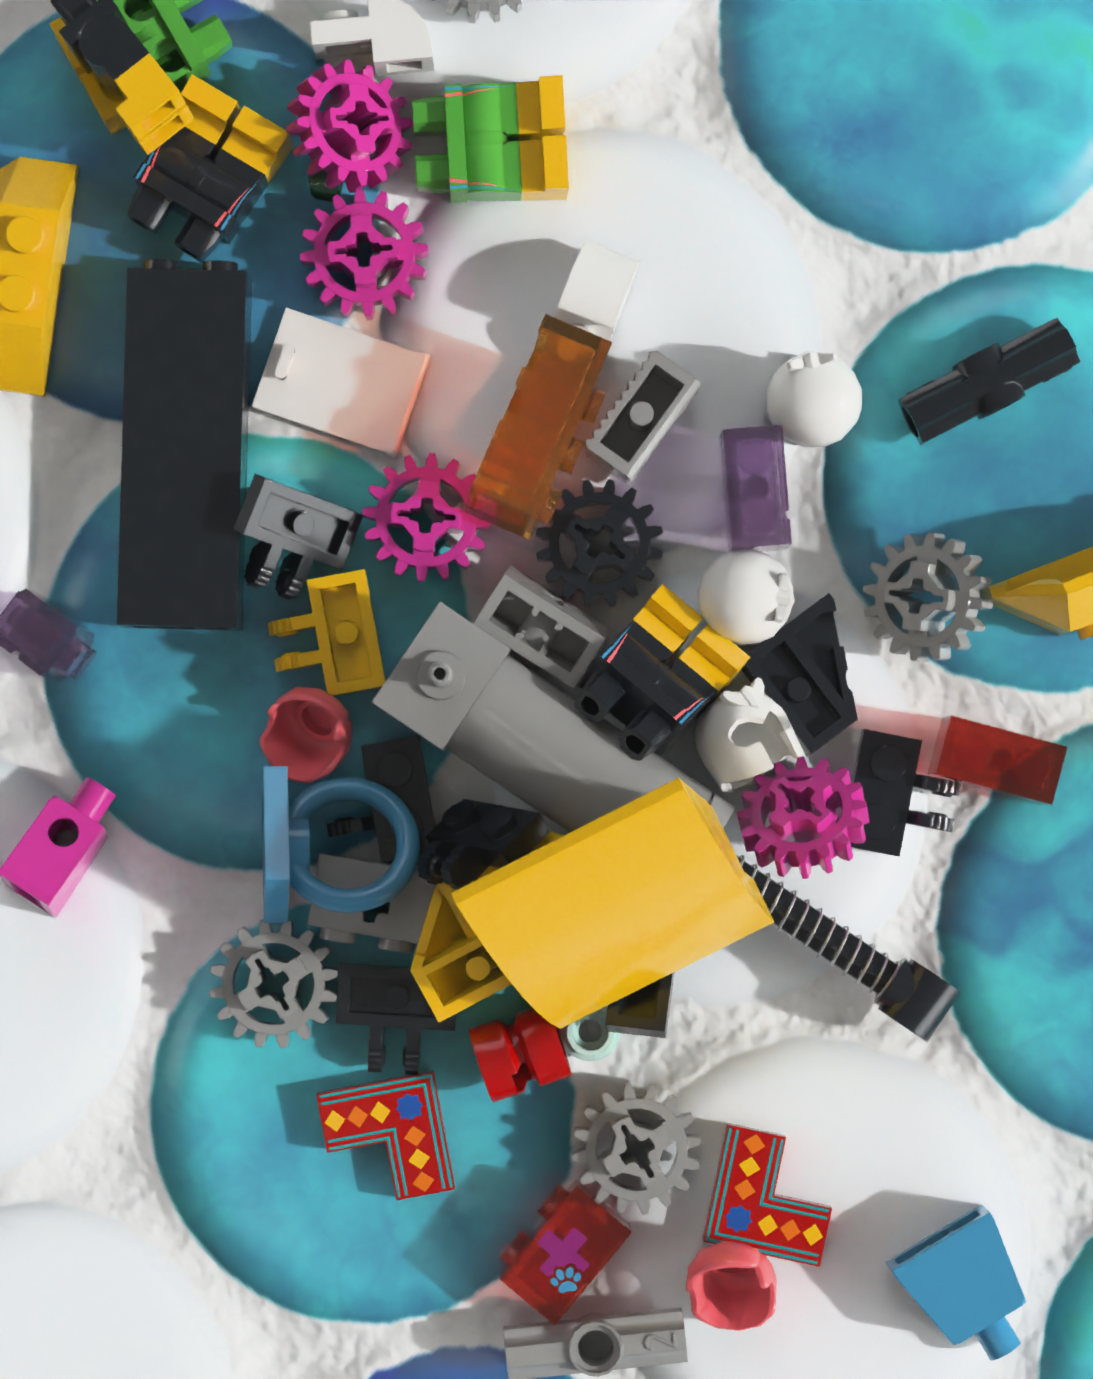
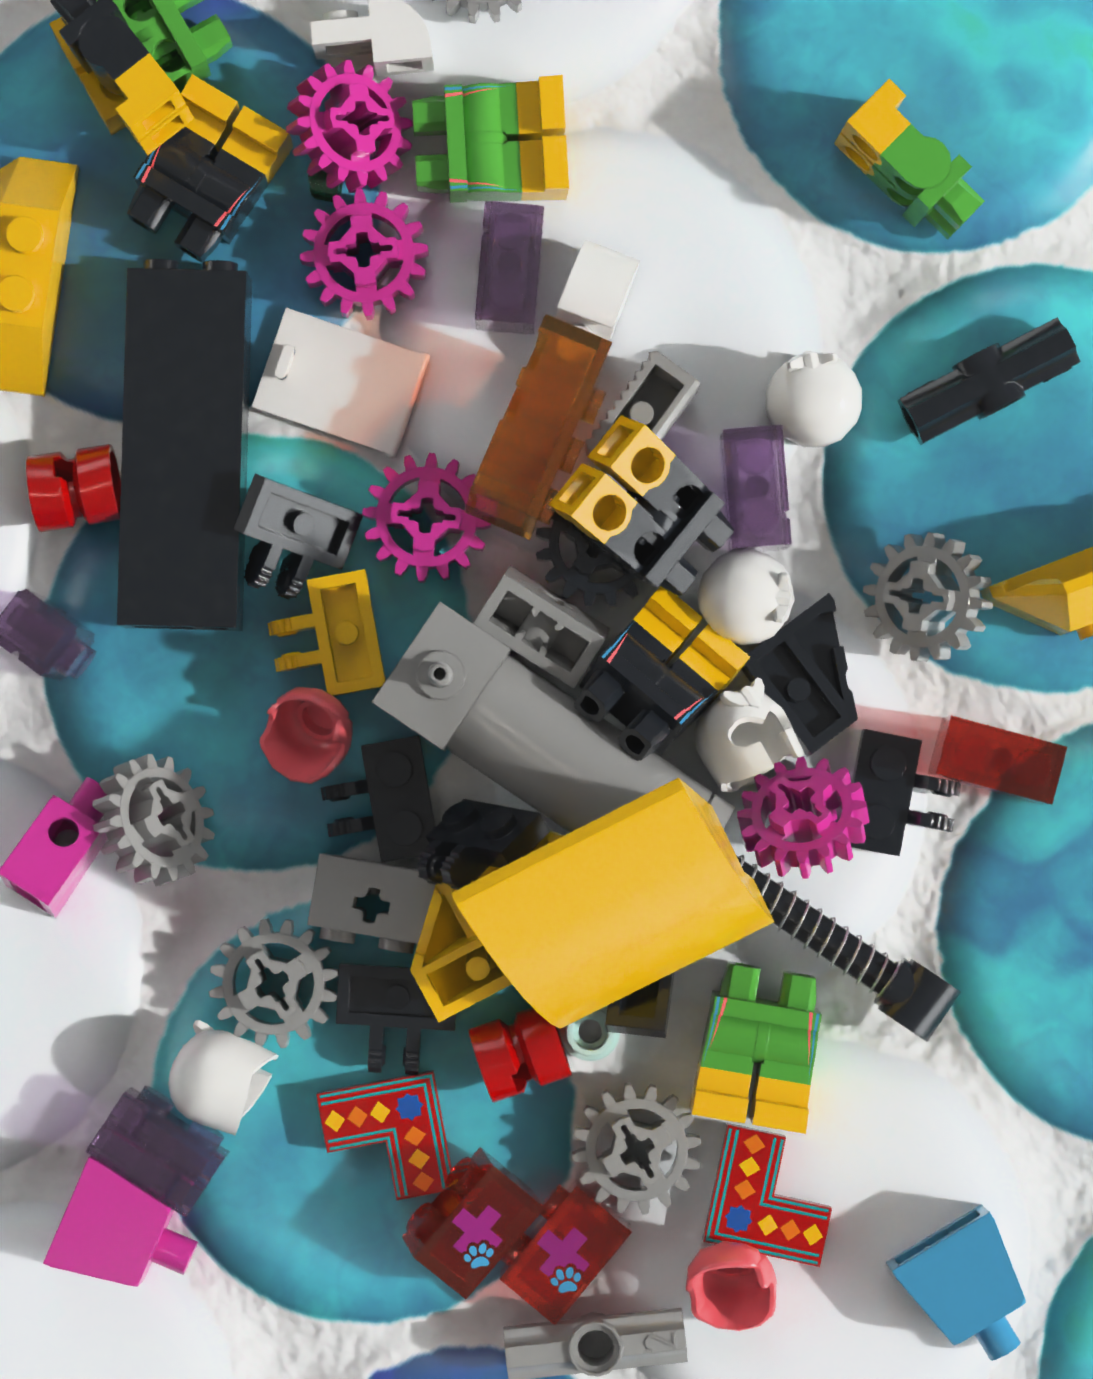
(74, 487): none -> red wheel
(116, 1230): none -> dark pink torso
(153, 820): none -> light grey gear
(159, 1149): none -> clear purple brick
(218, 1077): none -> white helmet
(288, 844): dark azure tile -> none
(471, 1222): none -> clear red brick
(509, 267): none -> clear purple brick
(662, 522): none -> hips
(759, 1031): none -> bright green hips
(907, 165): none -> bright green hips

